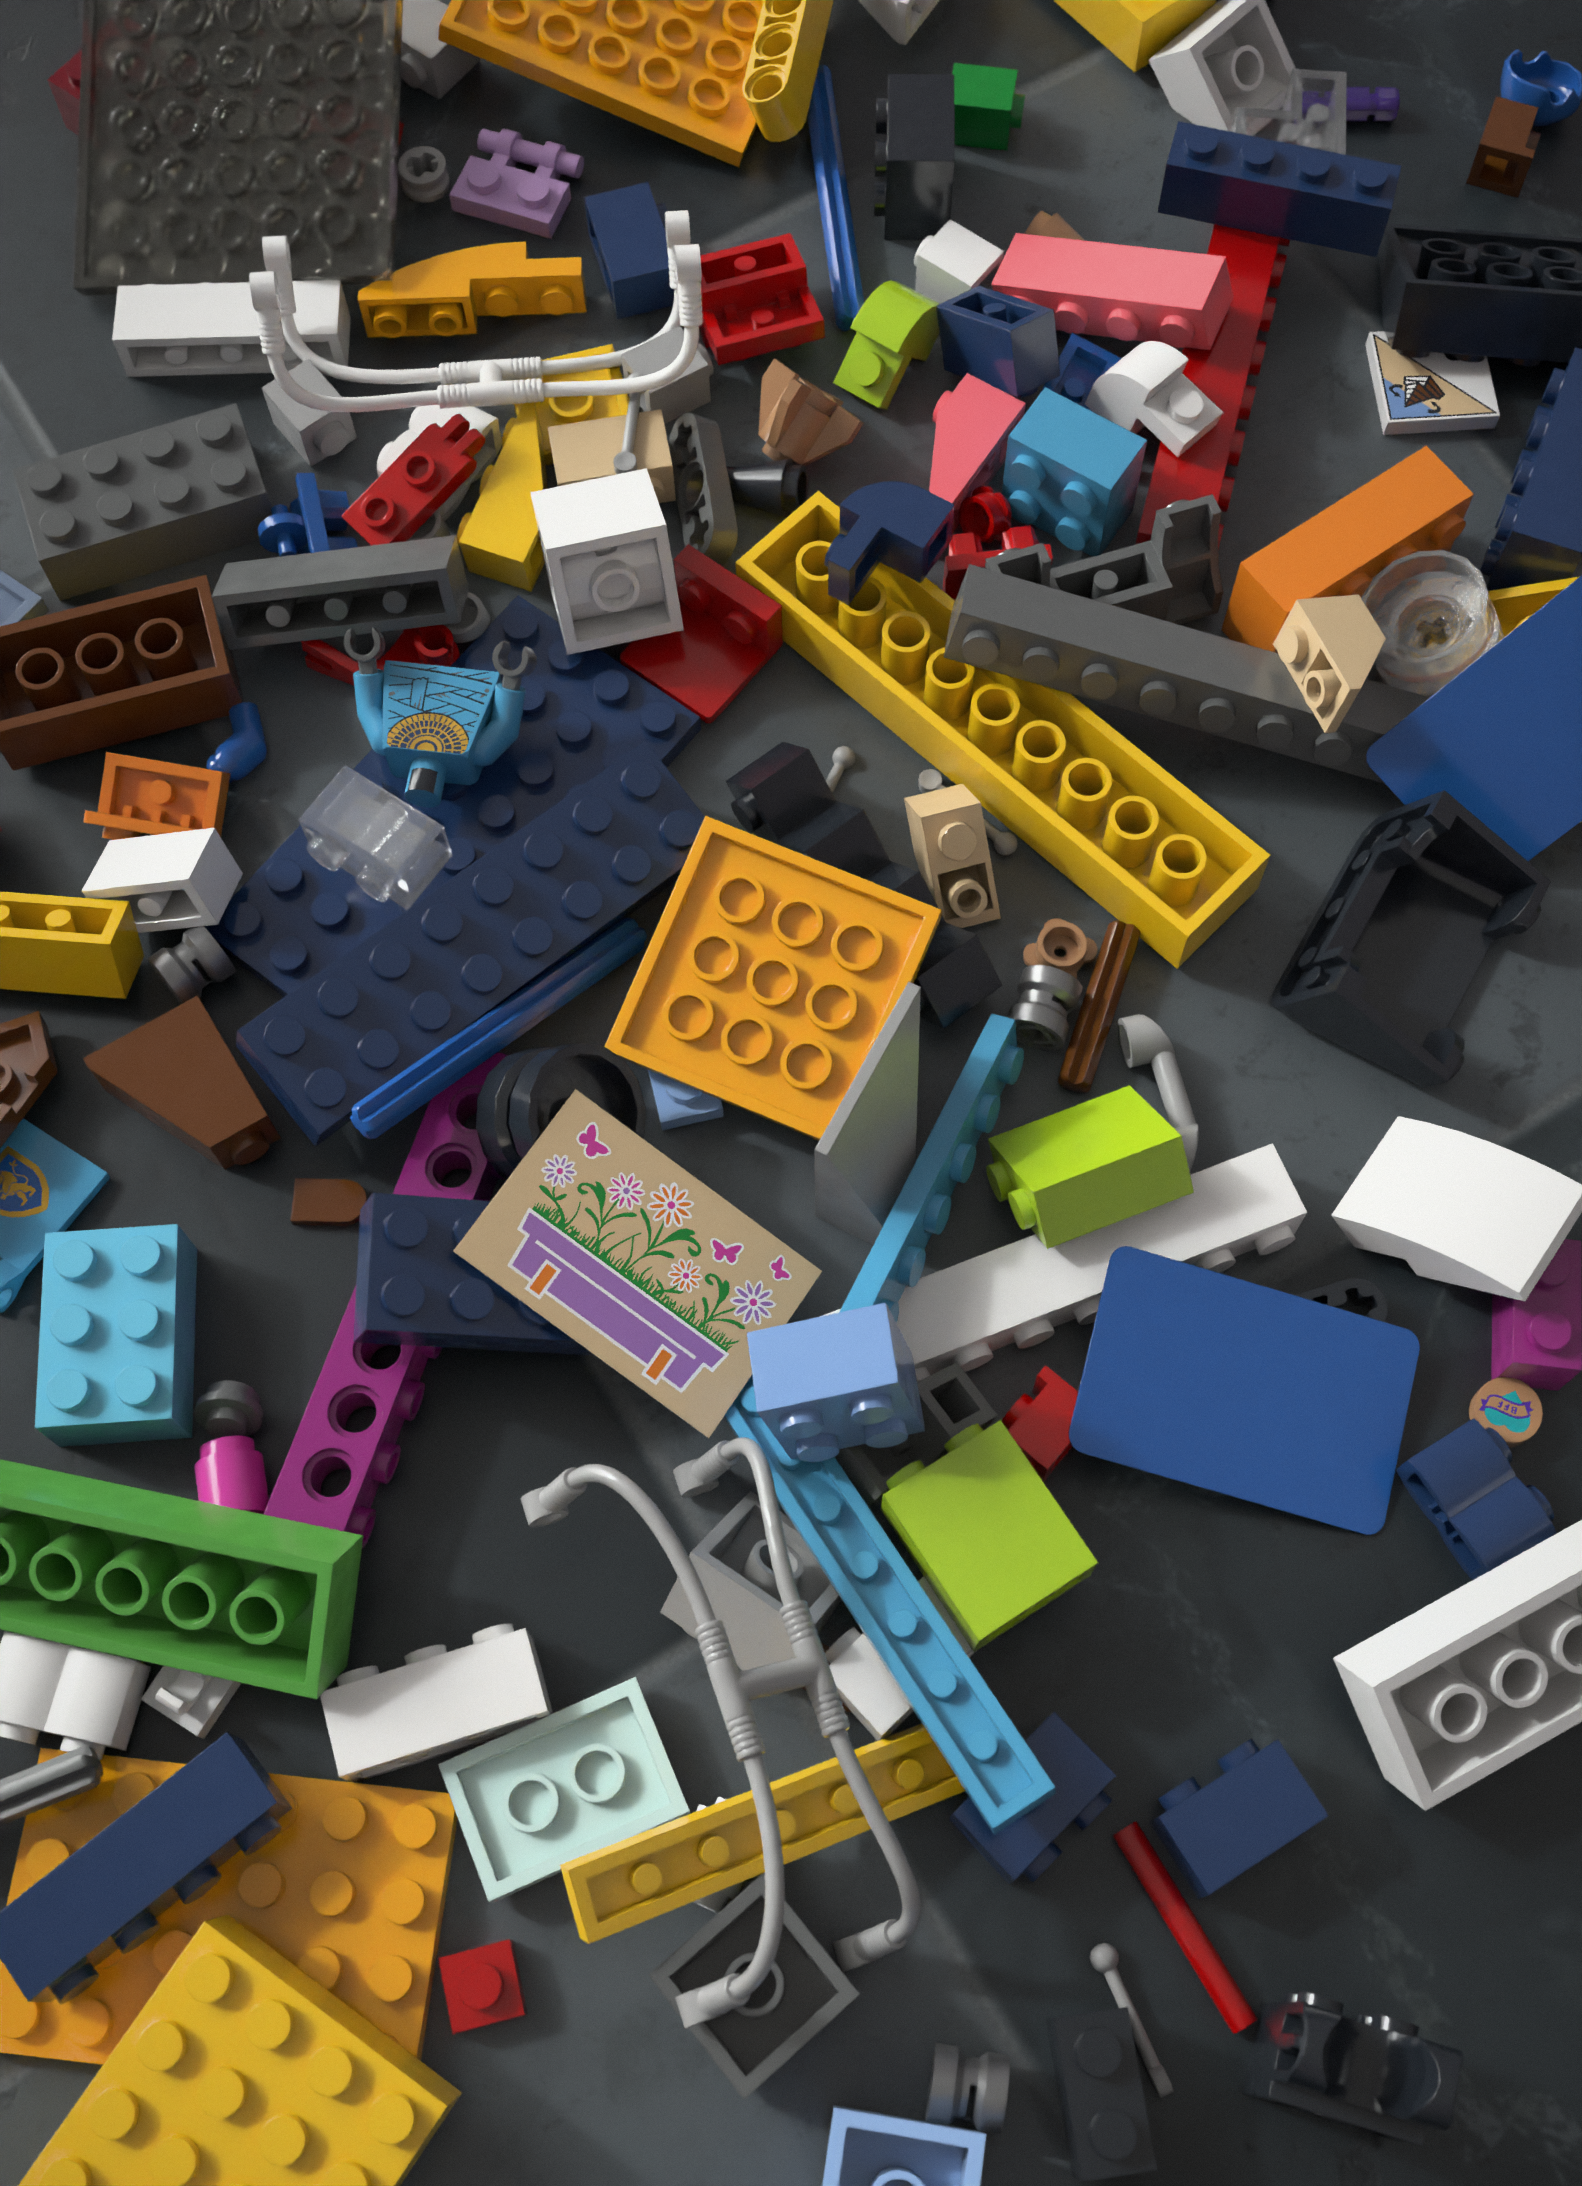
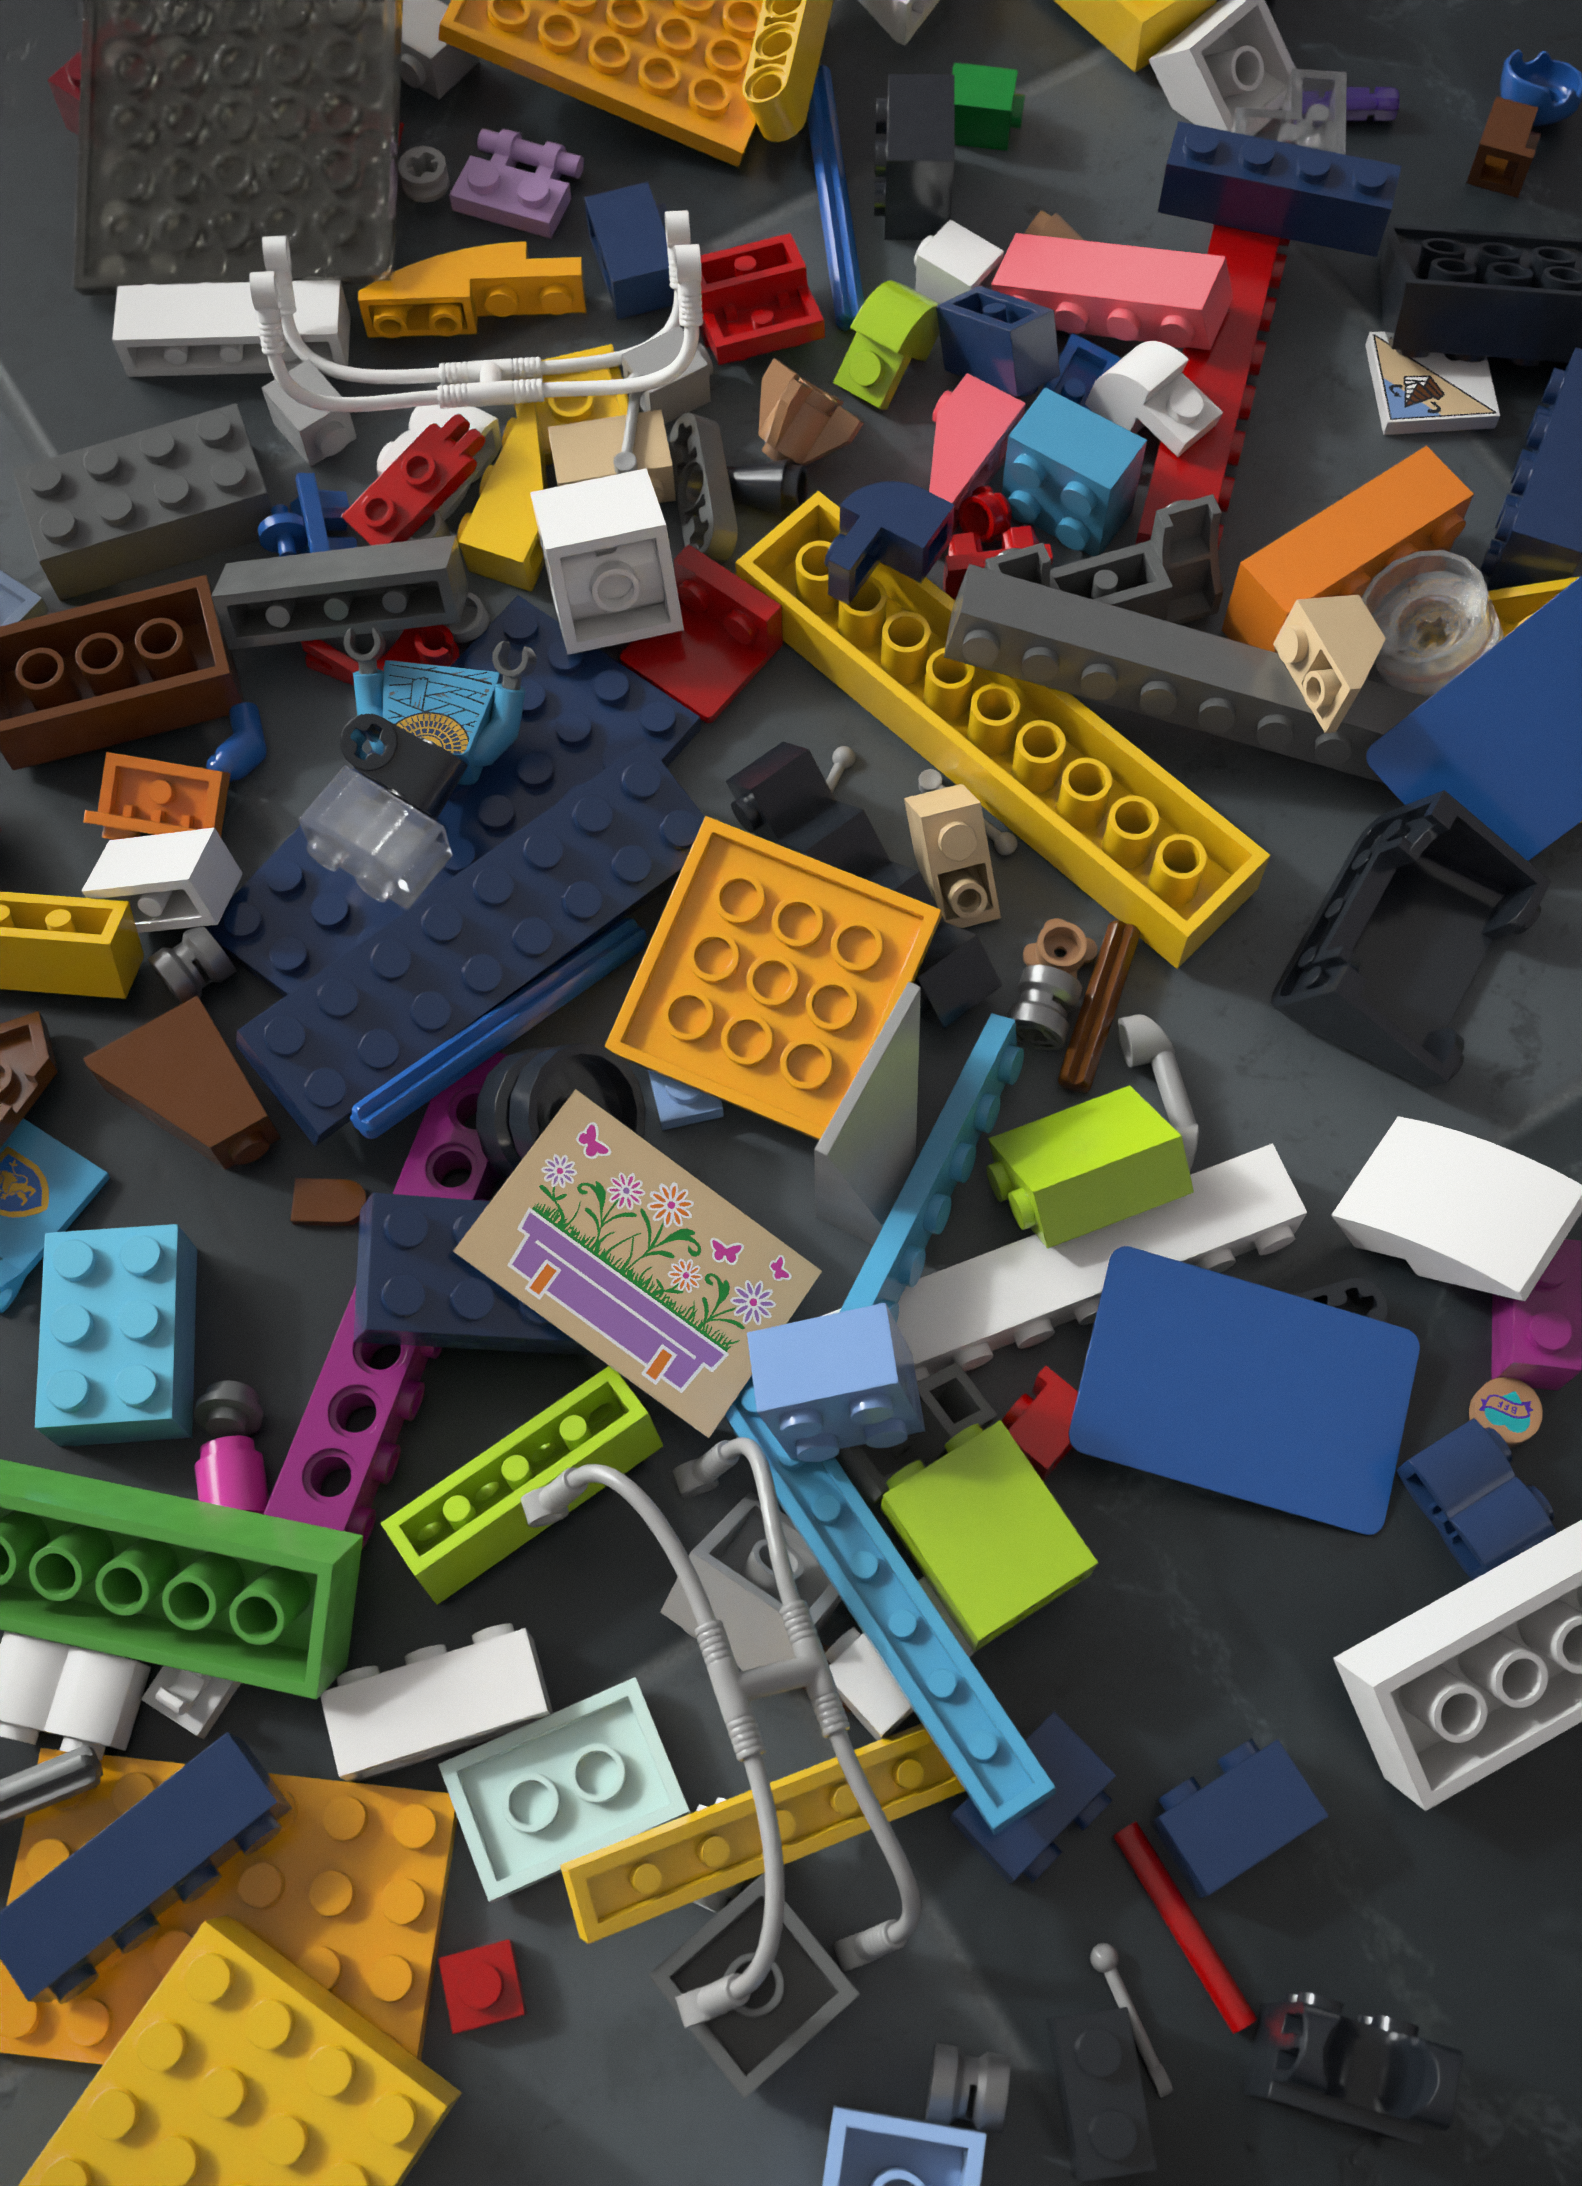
(409, 767): none -> black piece
(478, 1510): none -> lime brick

